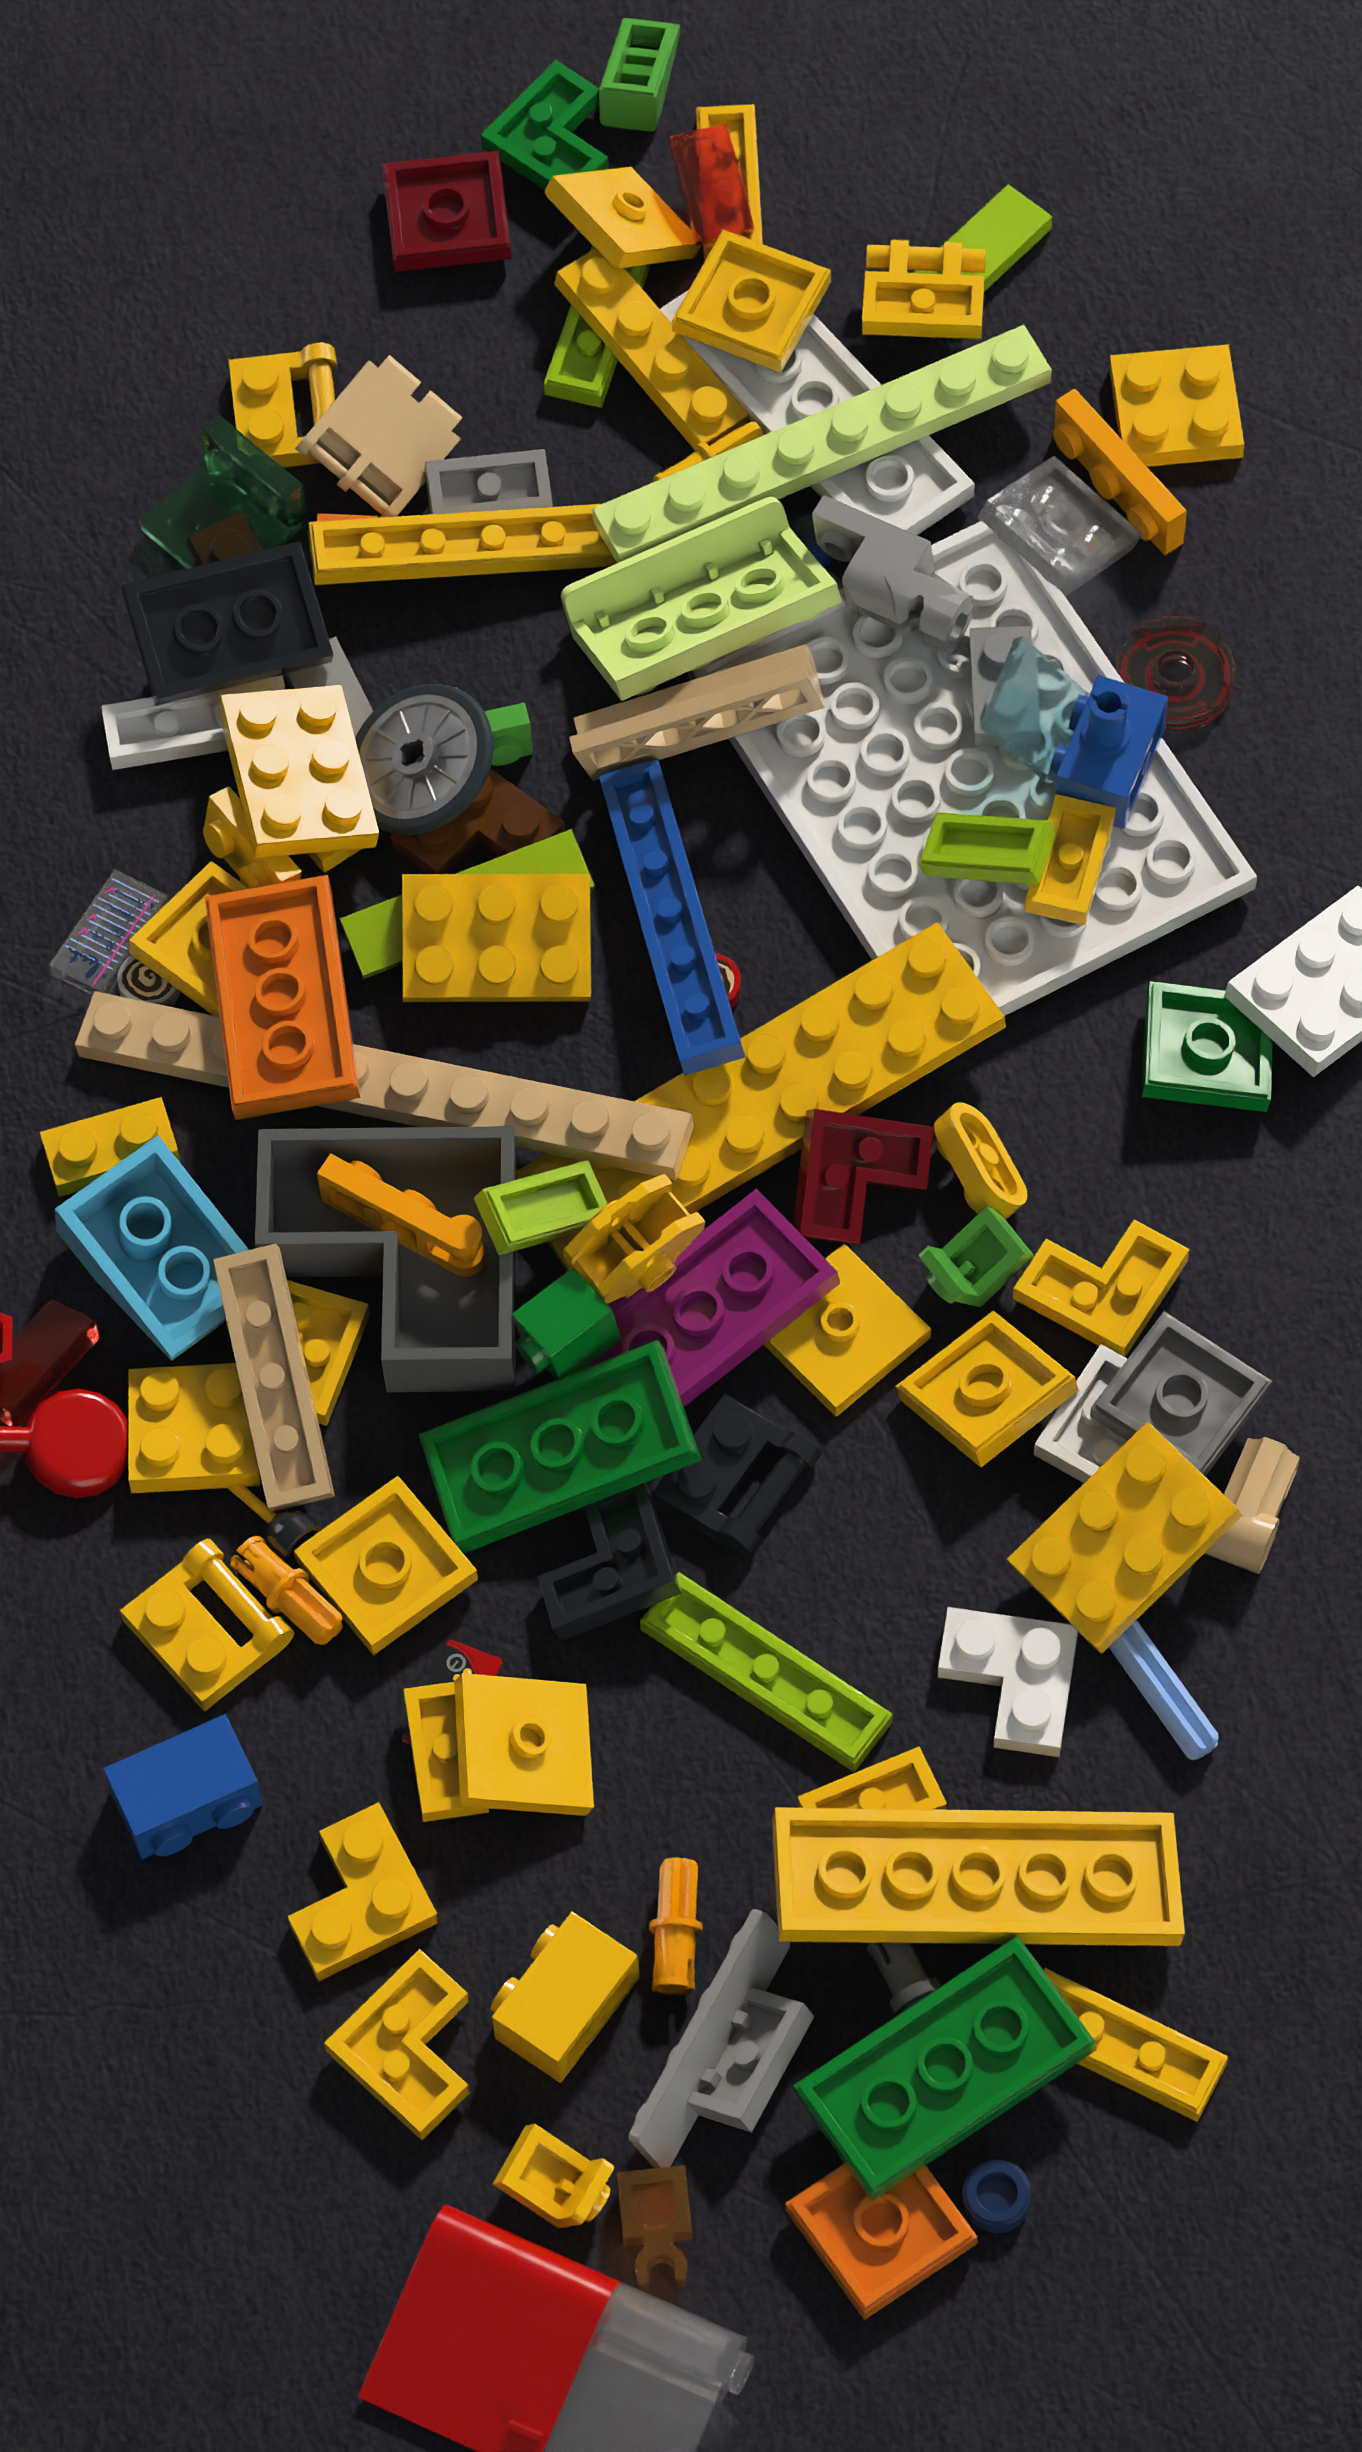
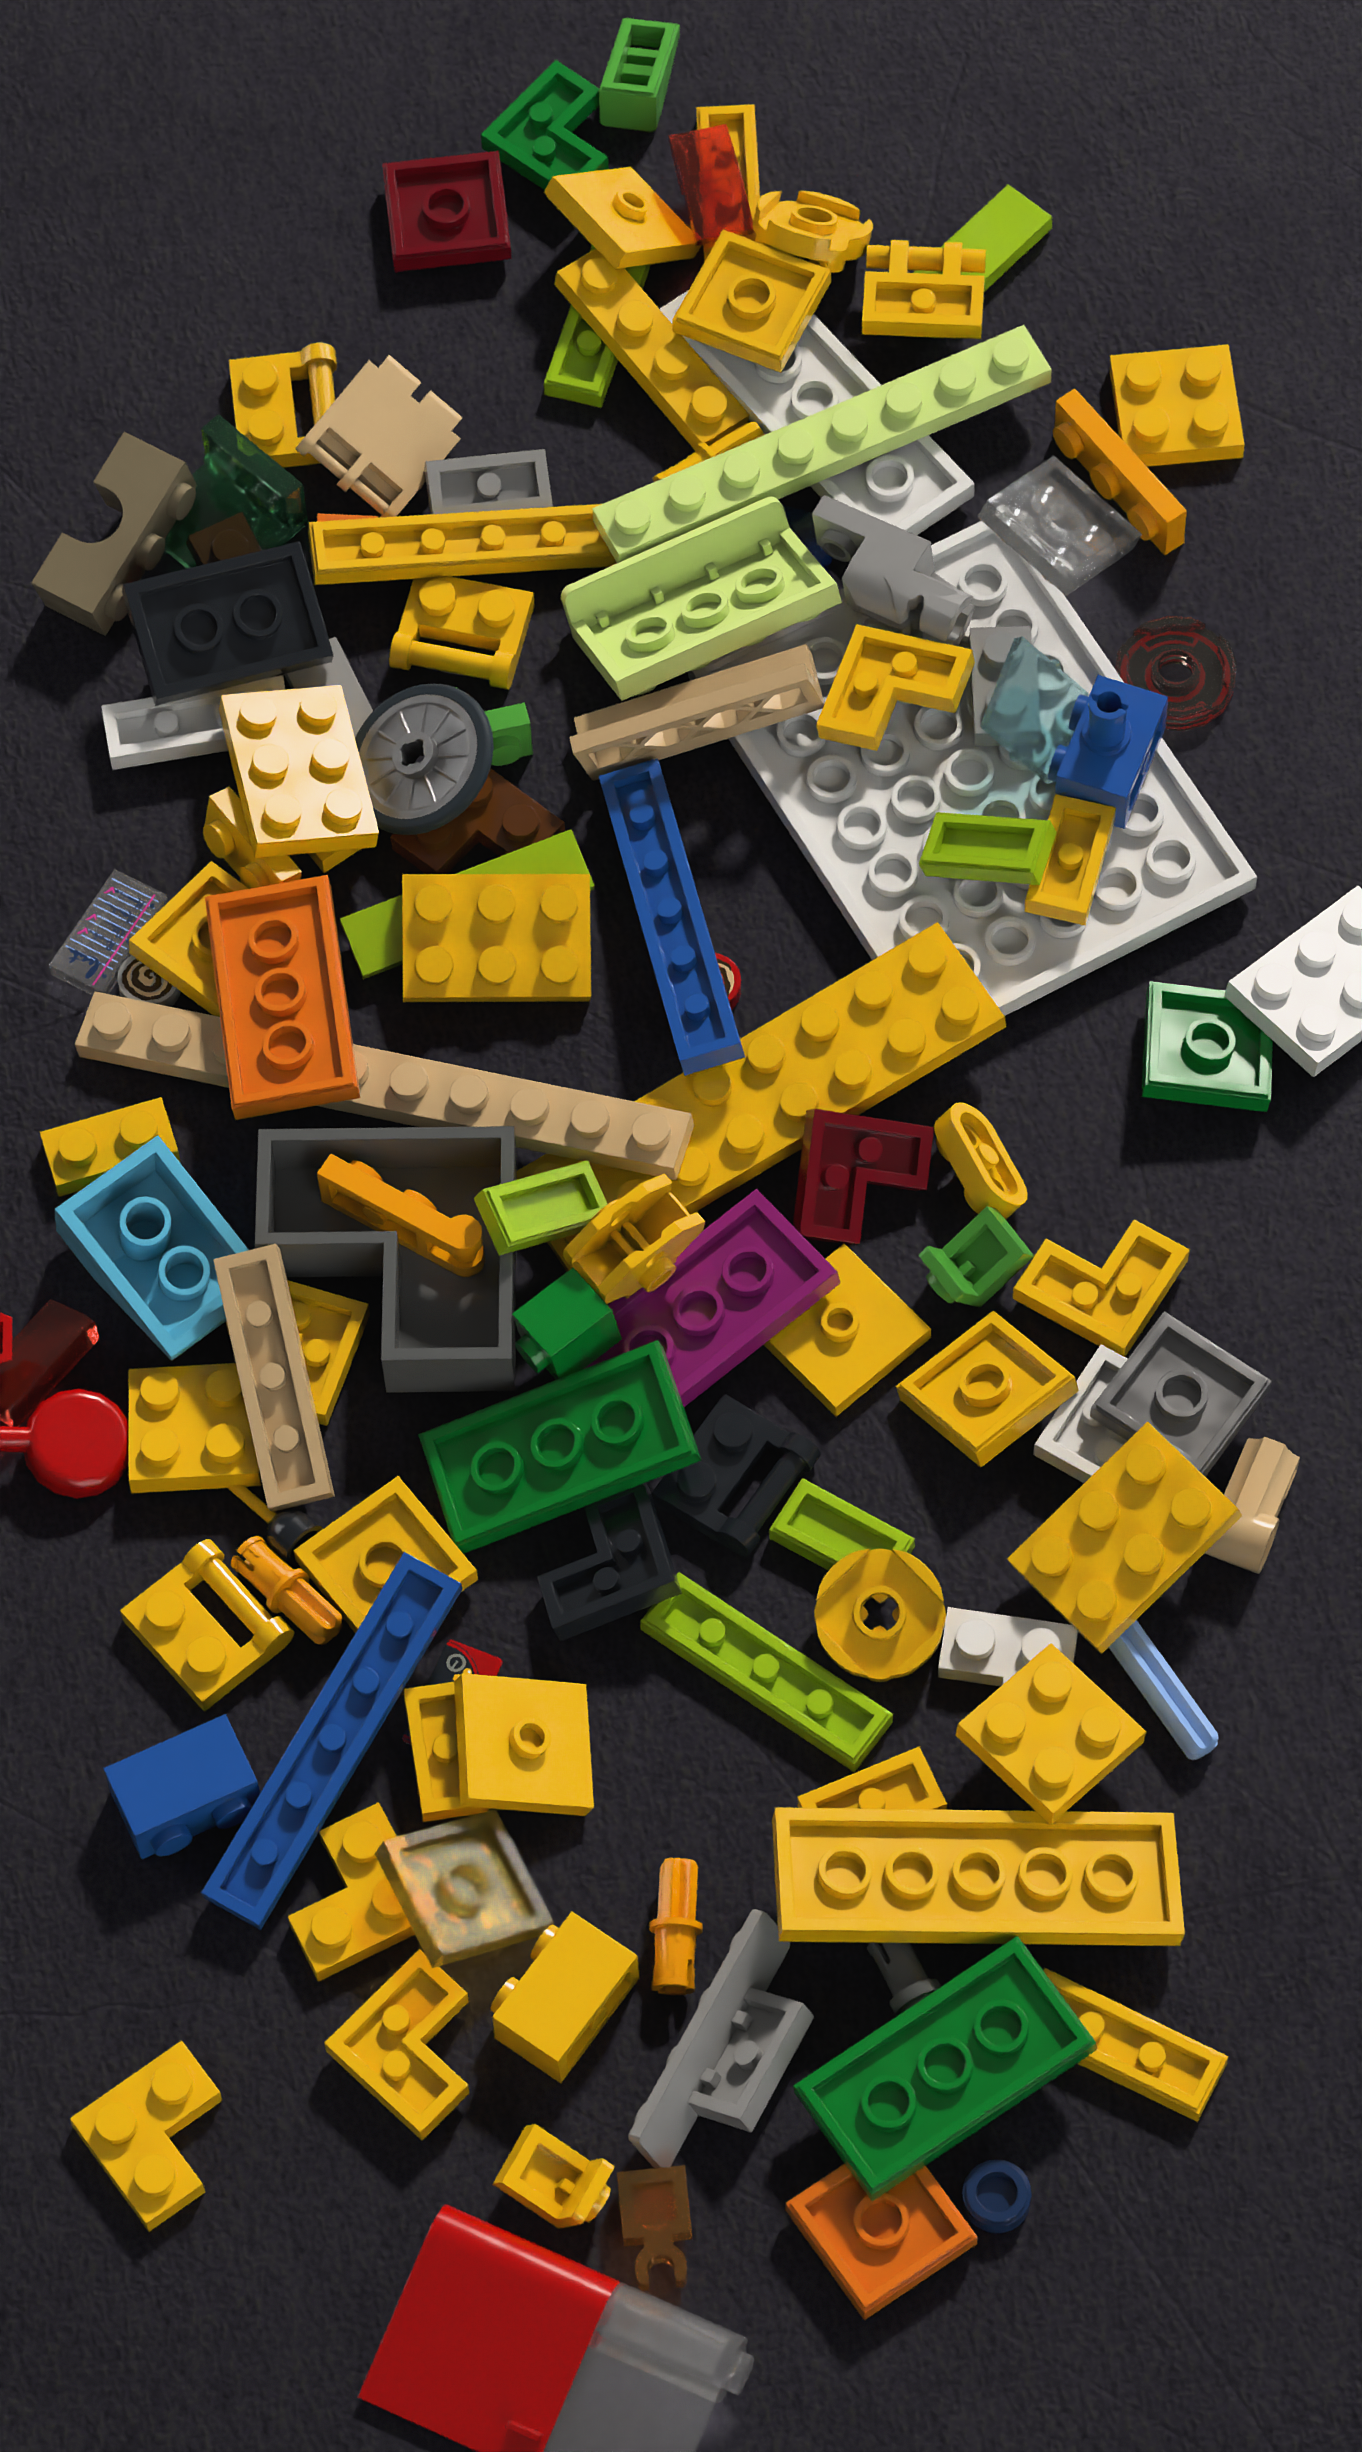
(89, 577): none -> dark tan arch
(132, 2130): none -> yellow plate
(332, 1741): none -> blue plate
(463, 1888): none -> clear yellow plate
(465, 615): none -> yellow plate
(812, 228): none -> yellow plate
(829, 1528): none -> lime tile
(888, 669): none -> yellow plate
(918, 1615): none -> yellow plate
(1050, 1733): none -> yellow plate

